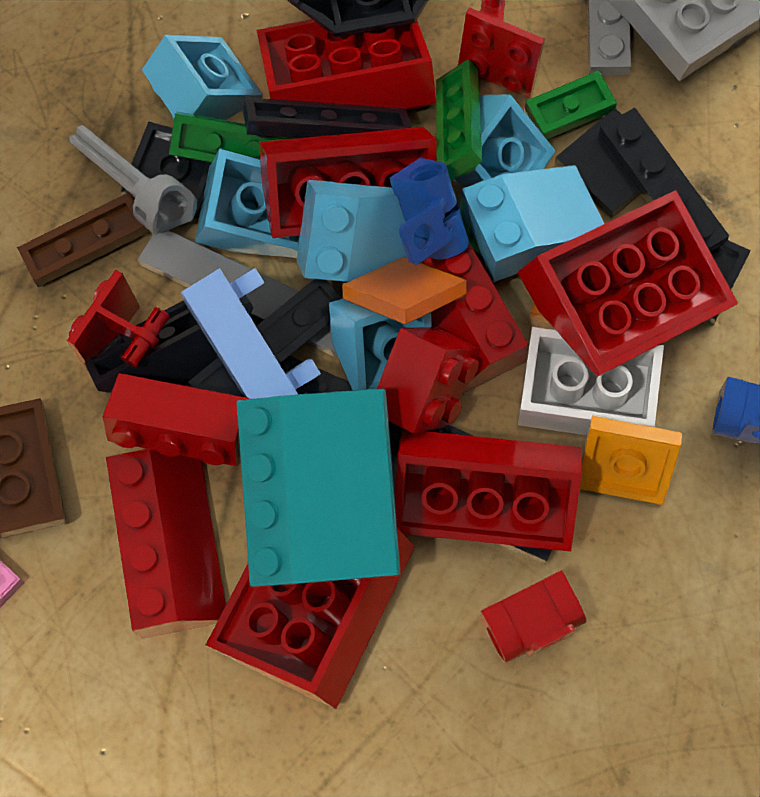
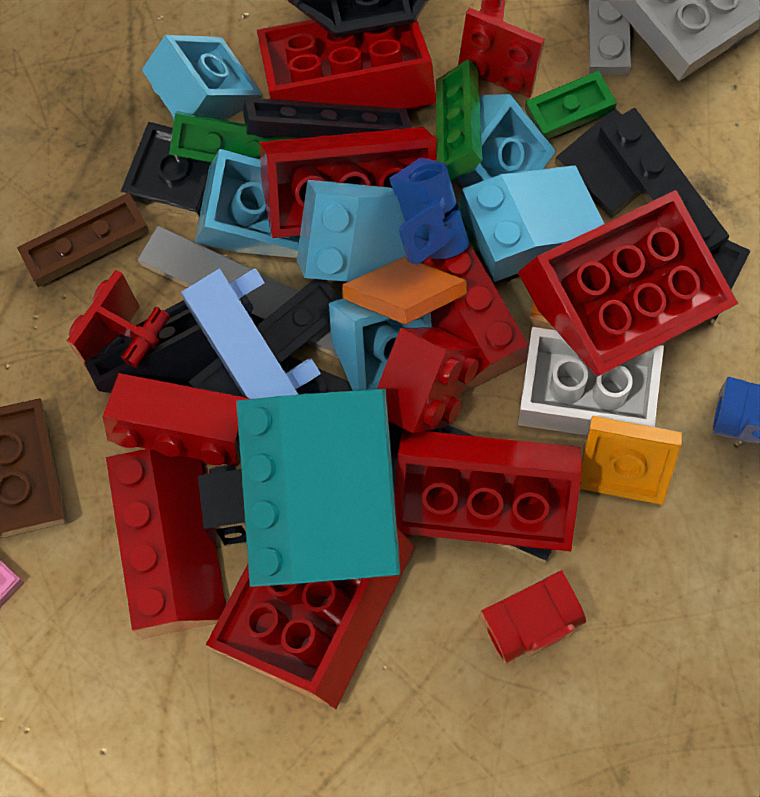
(156, 200): light grey piece -> none
(223, 506): none -> black brick

